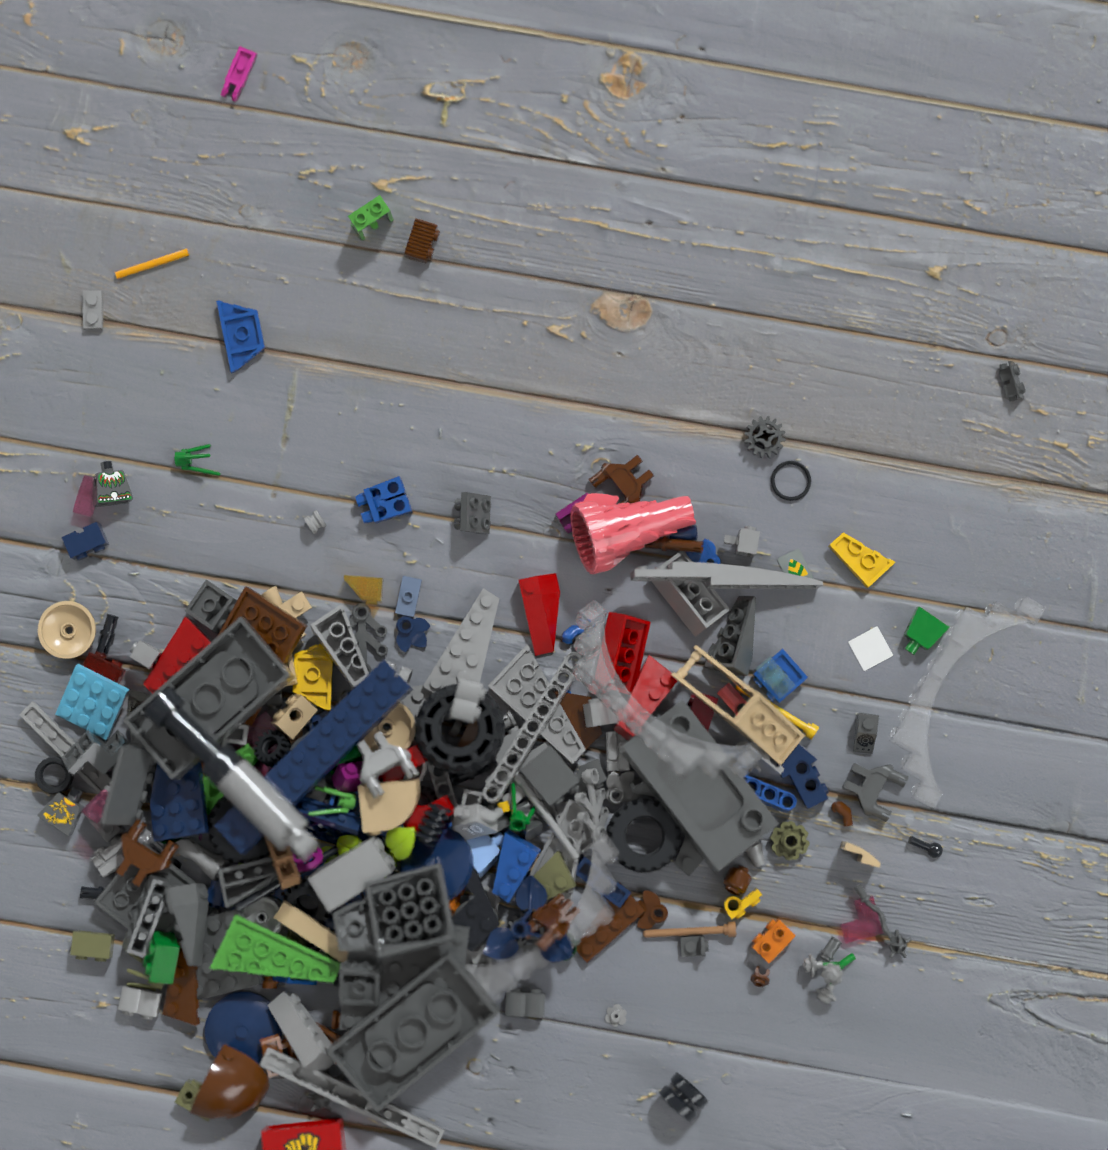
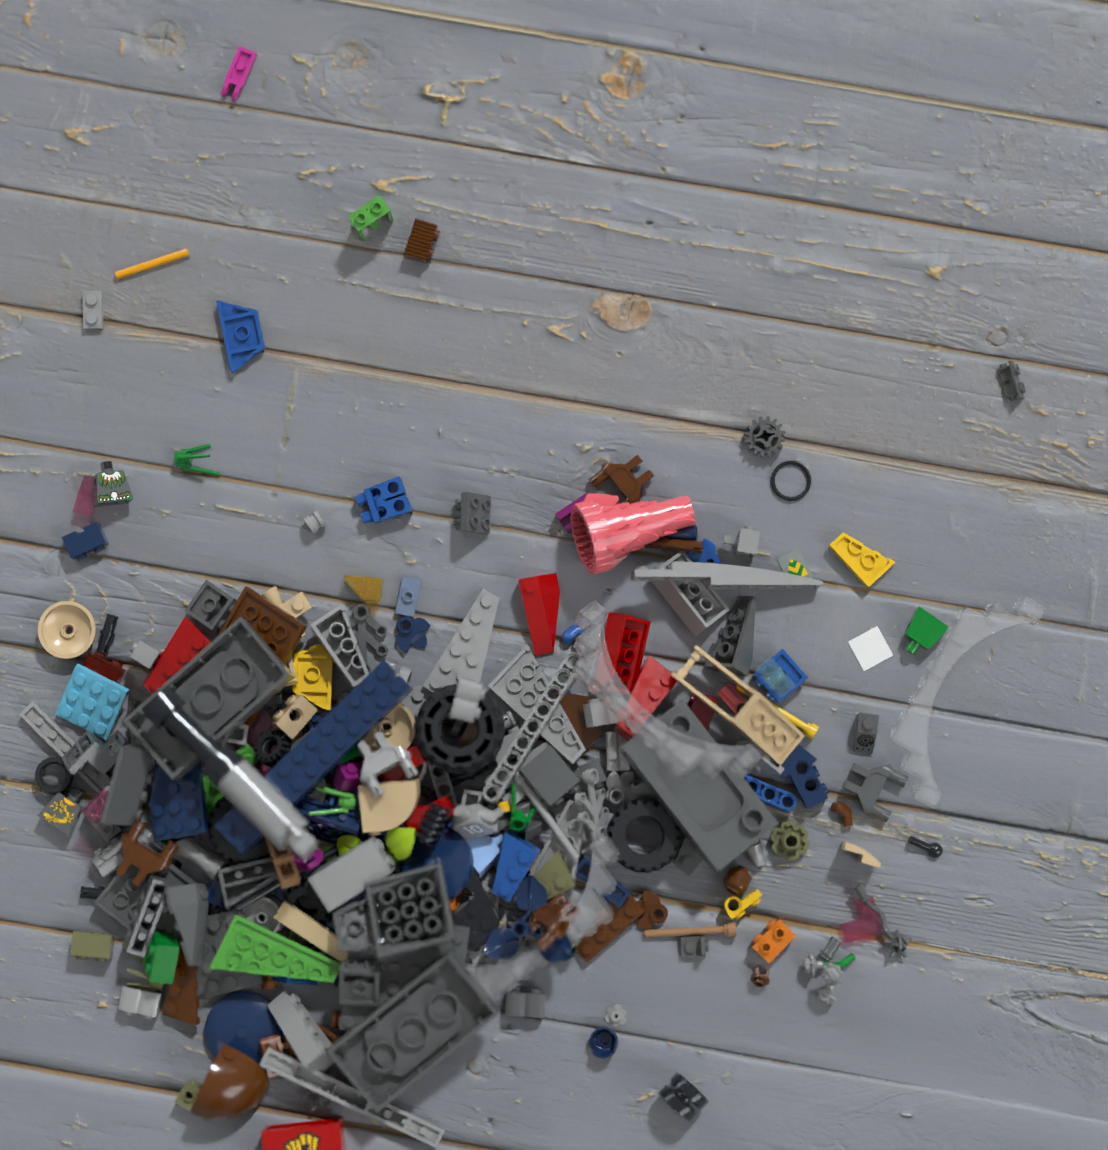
(603, 1042): none -> dark blue hair

